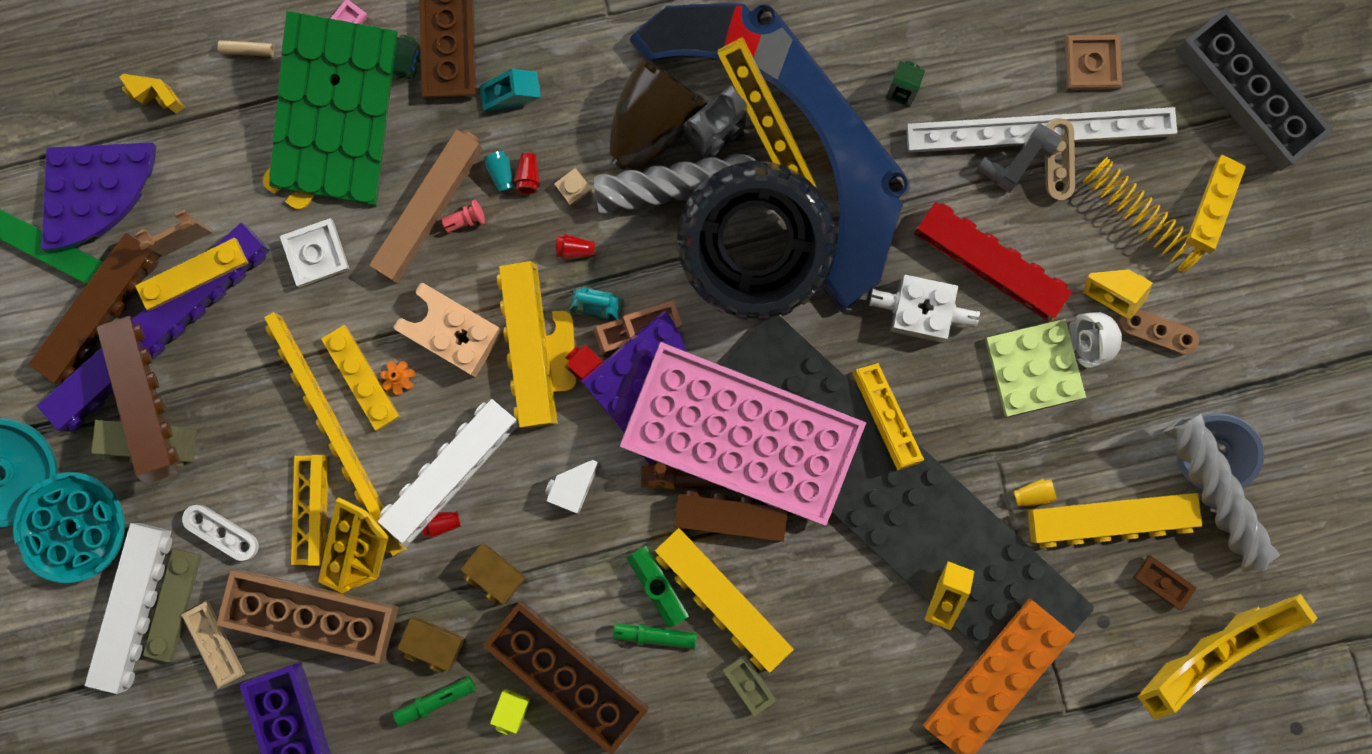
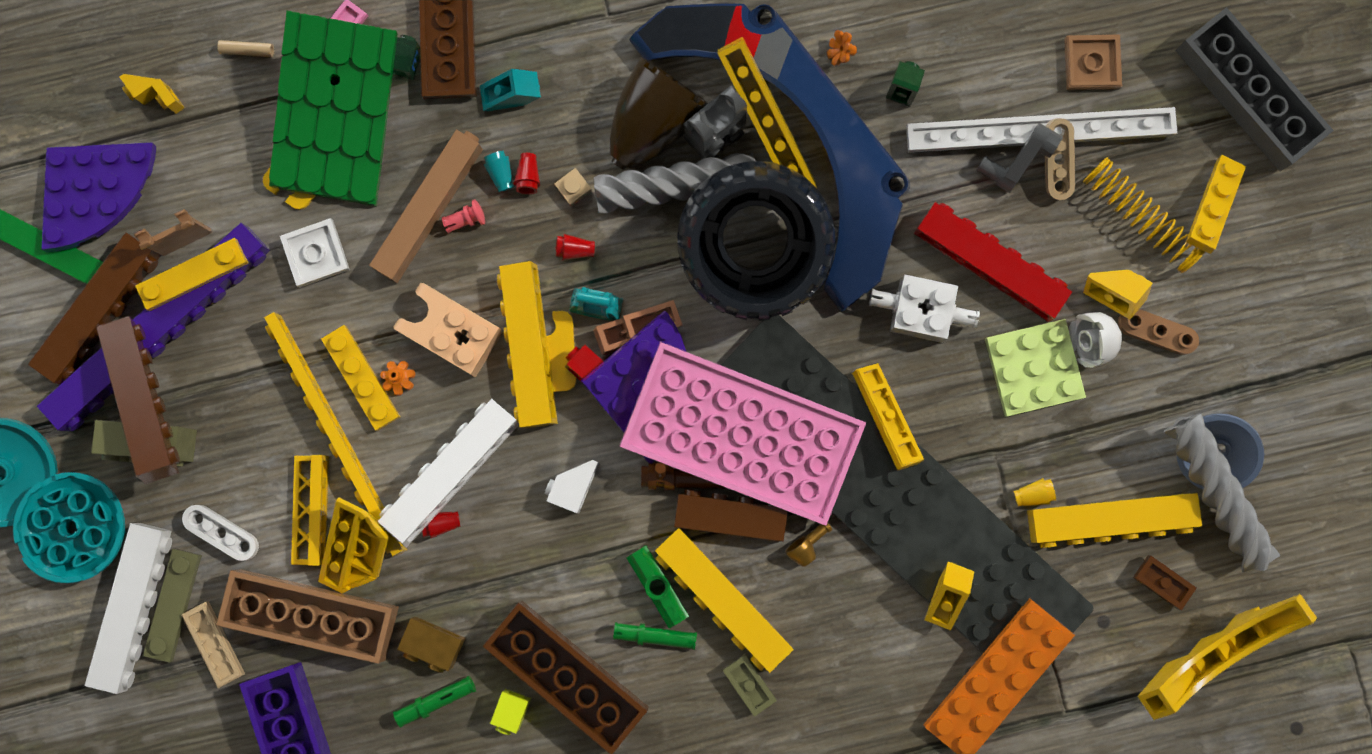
(492, 574): pearl gold brick -> none
(802, 549): none -> pearl gold bar
(841, 48): none -> orange plant

